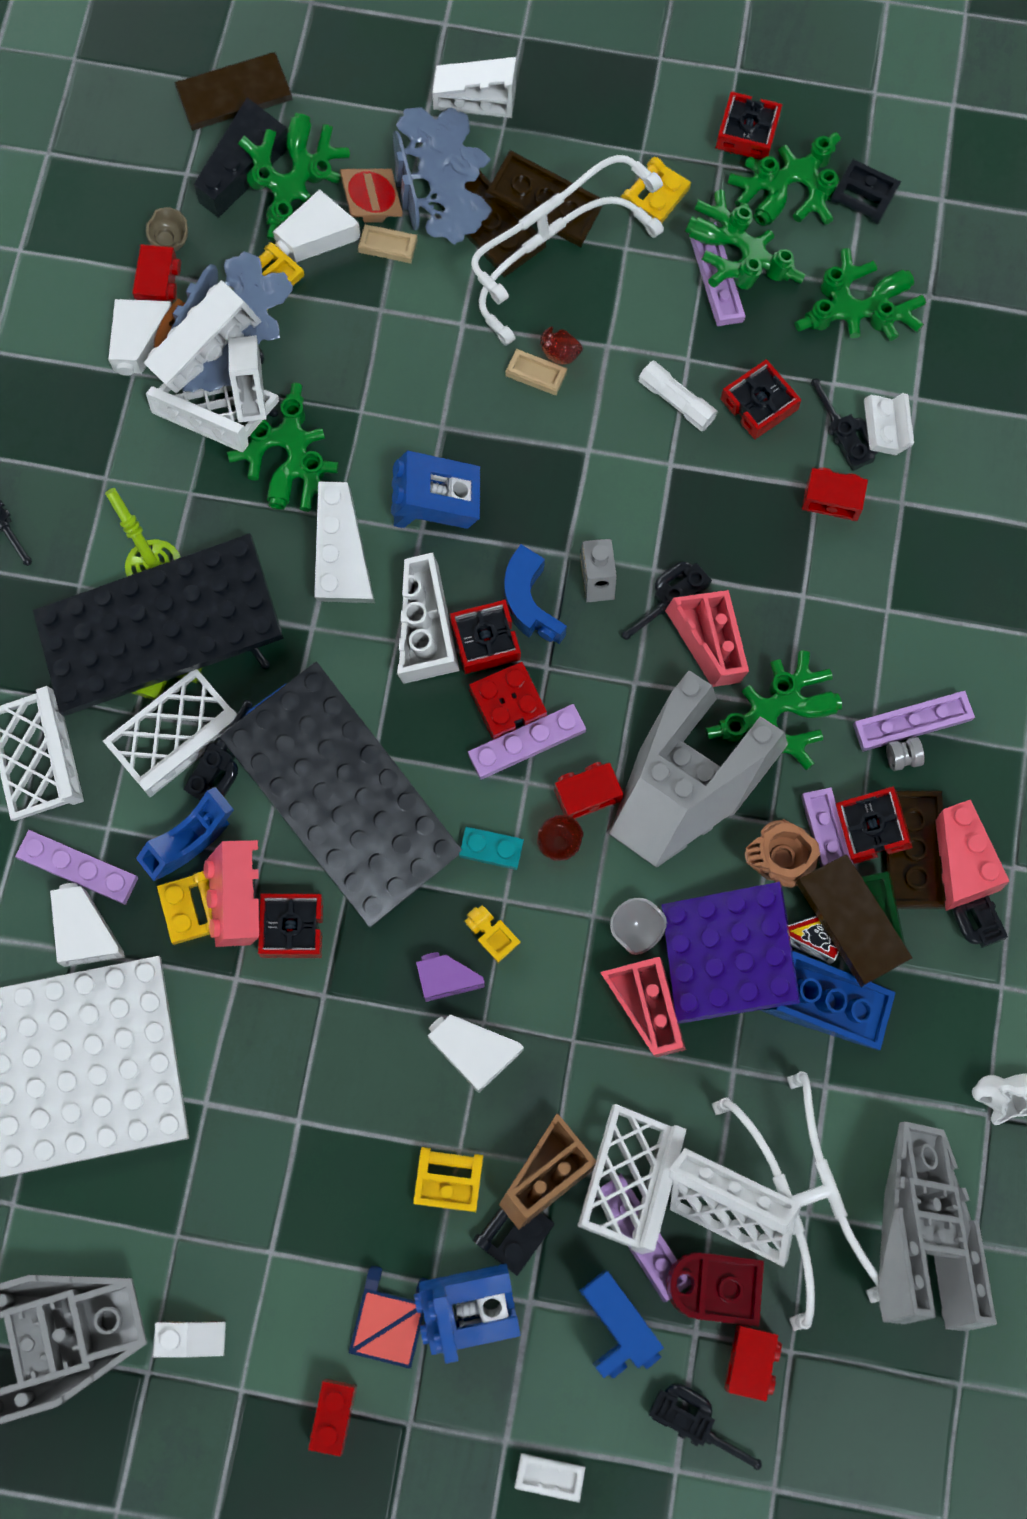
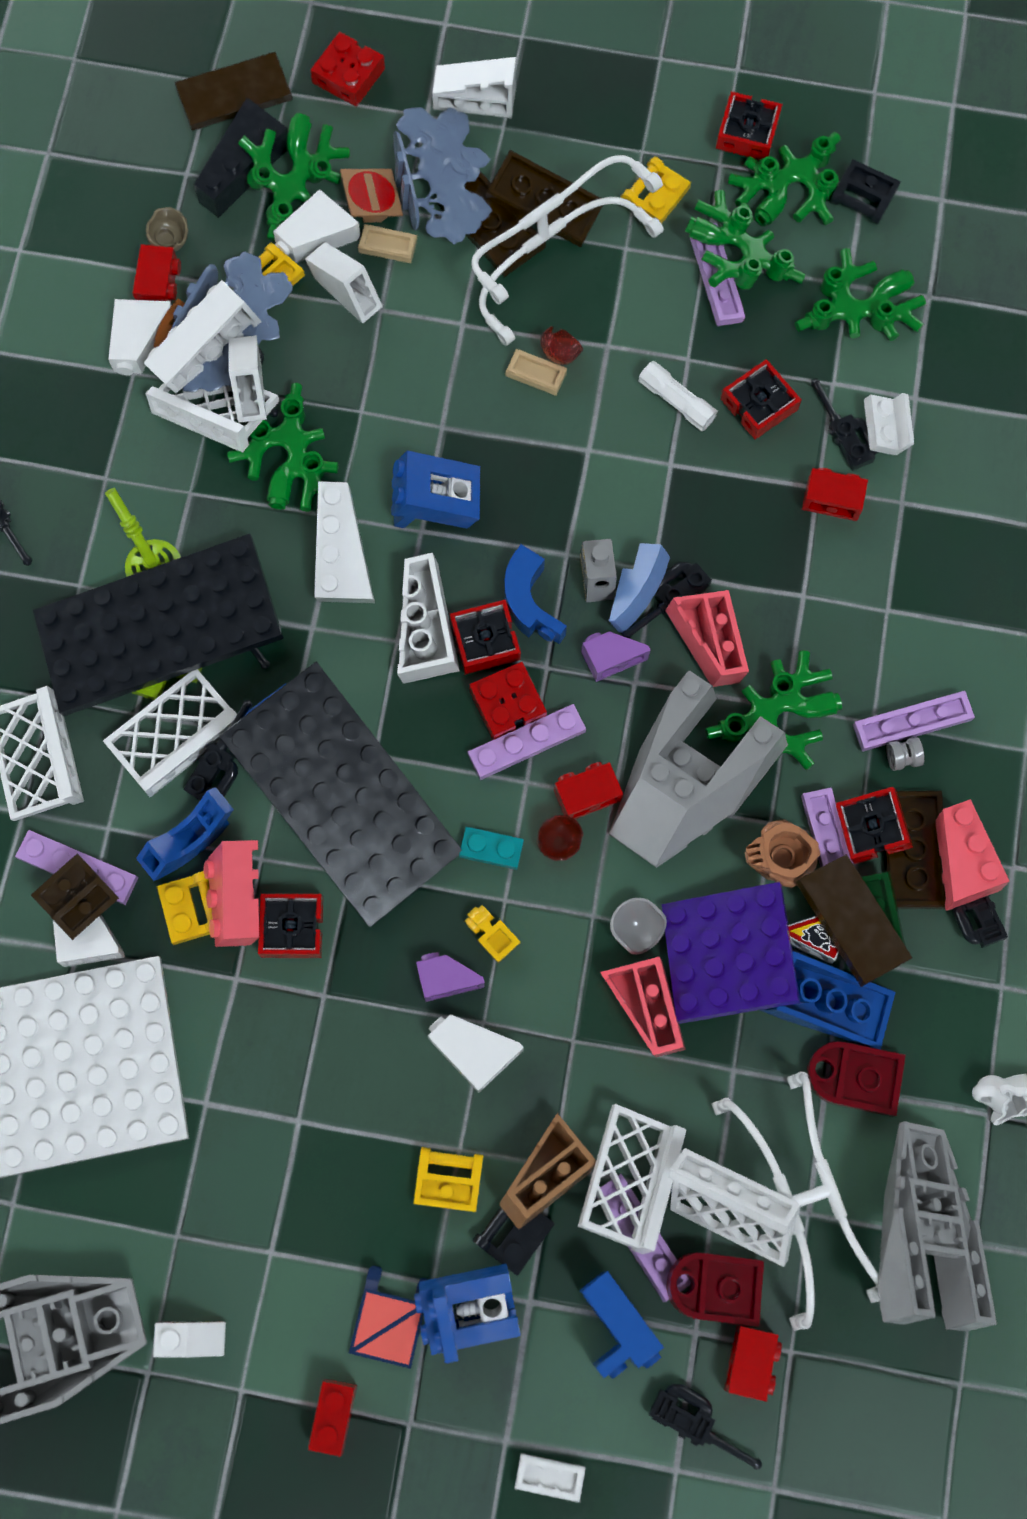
(74, 896): none -> dark brown slope
(345, 281): none -> white slope
(347, 69): none -> red piece
(612, 654): none -> medium lavender slope
(638, 585): none -> medium blue slope
(859, 1077): none -> dark red plate

